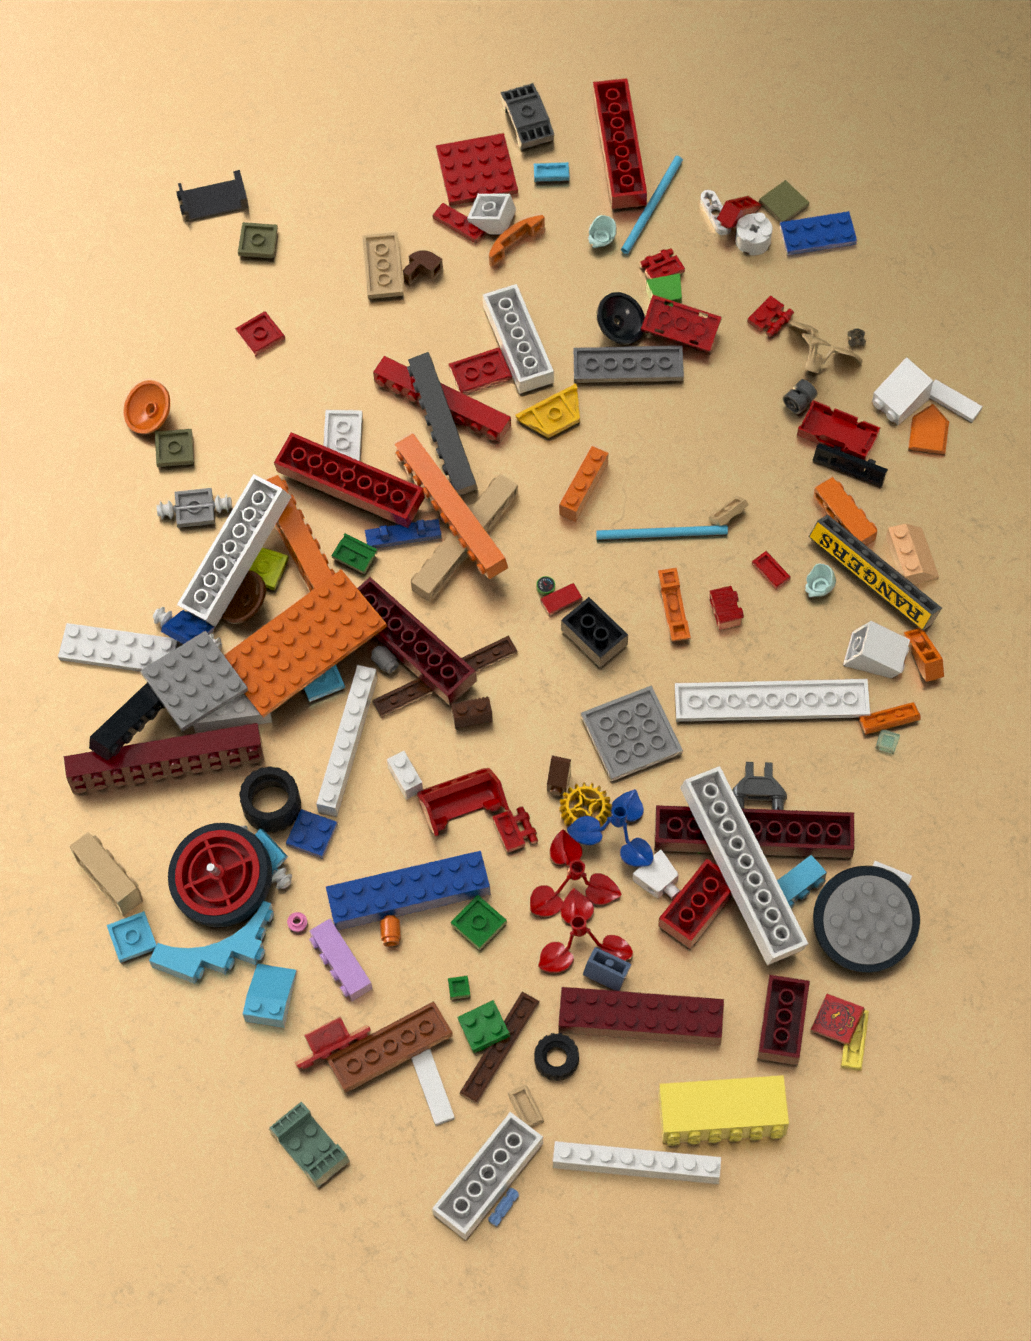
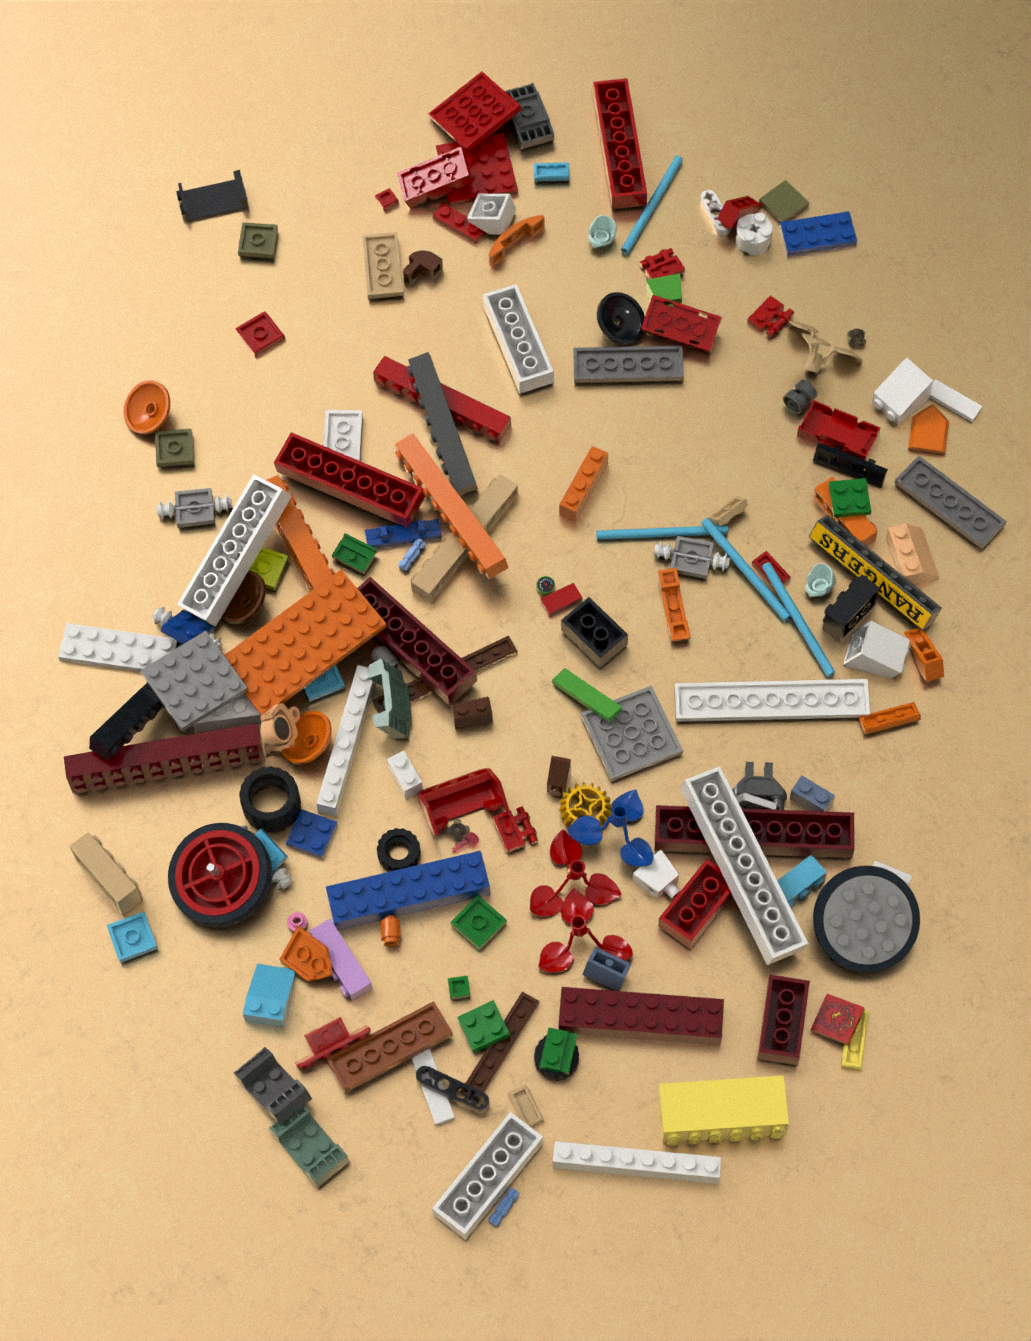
(190, 962): medium azure arch -> none
(272, 1086): none -> dark grey plate
(279, 730): none -> light nougat piece
(307, 956): none -> orange tile
(312, 739): none -> orange dish
(386, 199): none -> red tile
(392, 837): none -> black tyre
(397, 703): none -> sand green plate
(411, 554): none -> light blue axle
(435, 177): none -> piece
(454, 1085): none -> black beam
(458, 836): none -> clear smoke plate
(470, 838): none -> clear pink hand
(475, 111): none -> red plate
(480, 371): red tile -> none
(552, 413): yellow wing -> none
(558, 1050): none -> green plate
(587, 695): none -> bright green tile
(692, 556): none -> light grey plate
(725, 607): red brick -> none
(746, 569): none -> medium azure piece
(752, 802): none -> white tile
(798, 619): none -> medium azure piece
(811, 795): none -> sand blue brick
(849, 497): none -> green plate
(850, 608): none -> black brick
(887, 741): clear light blue tile -> none
(950, 502): none -> flat silver plate

